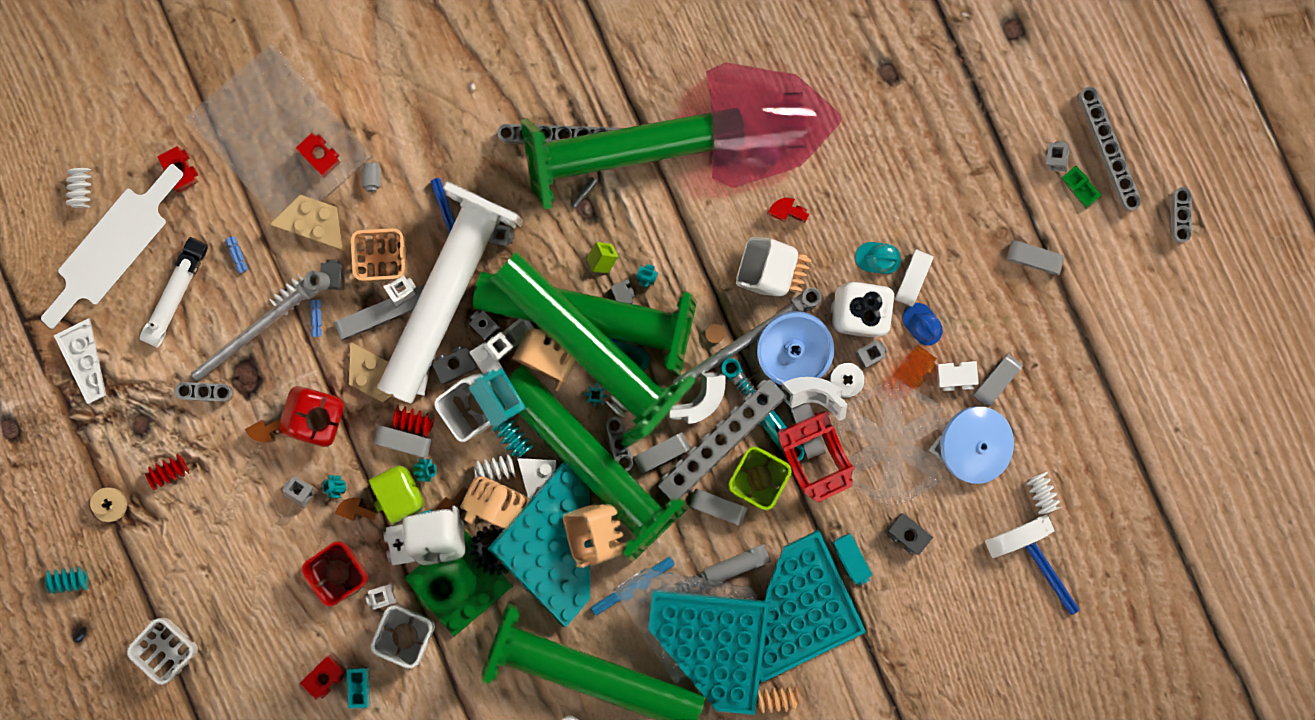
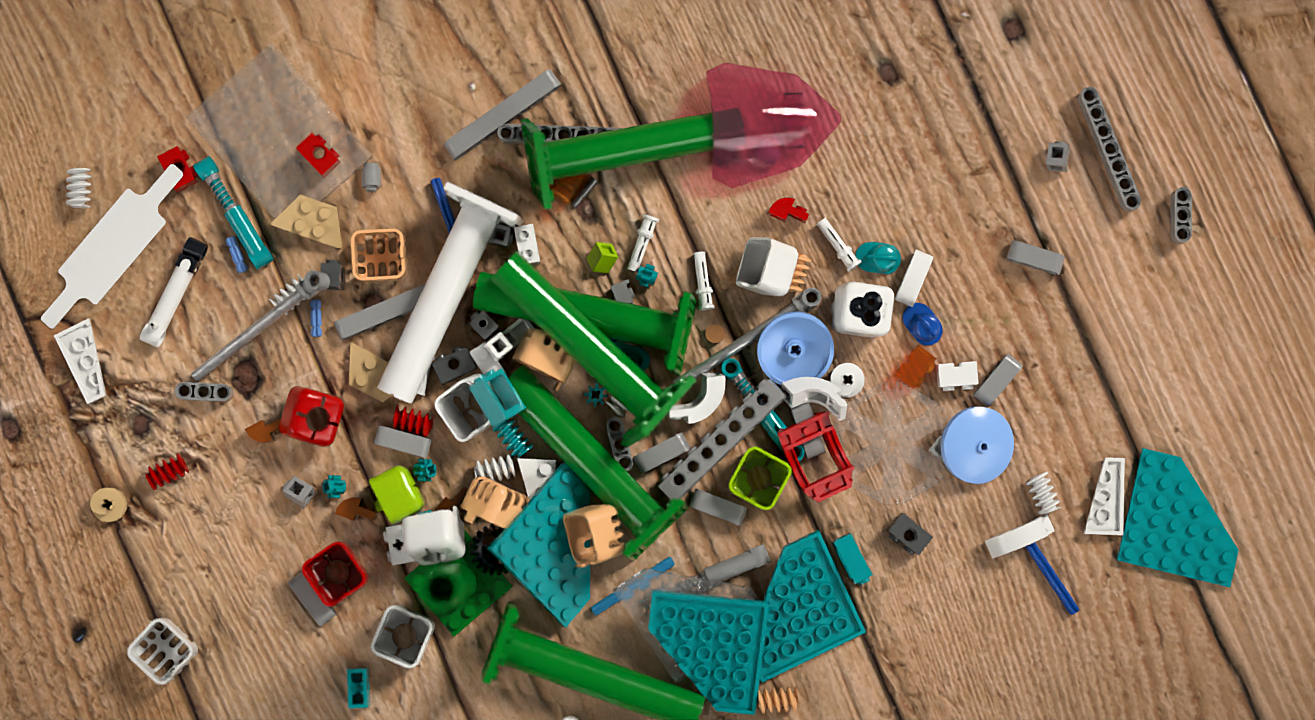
(66, 581): teal piece -> none
(234, 214): none -> teal piece
(308, 597): none -> light grey beam
(312, 682): red brick -> none
(380, 597): white window -> none
(400, 290): white window -> none
(502, 114): none -> light grey beam
(527, 243): none -> white brick
(567, 188): none -> clear orange brick
(645, 233): none -> white pin
(703, 291): none -> white pin
(843, 252): none -> white pin
(864, 357): light grey brick -> none
(1081, 187): green slope -> none
(1107, 505): none -> white wing
(1174, 524): none -> teal plate

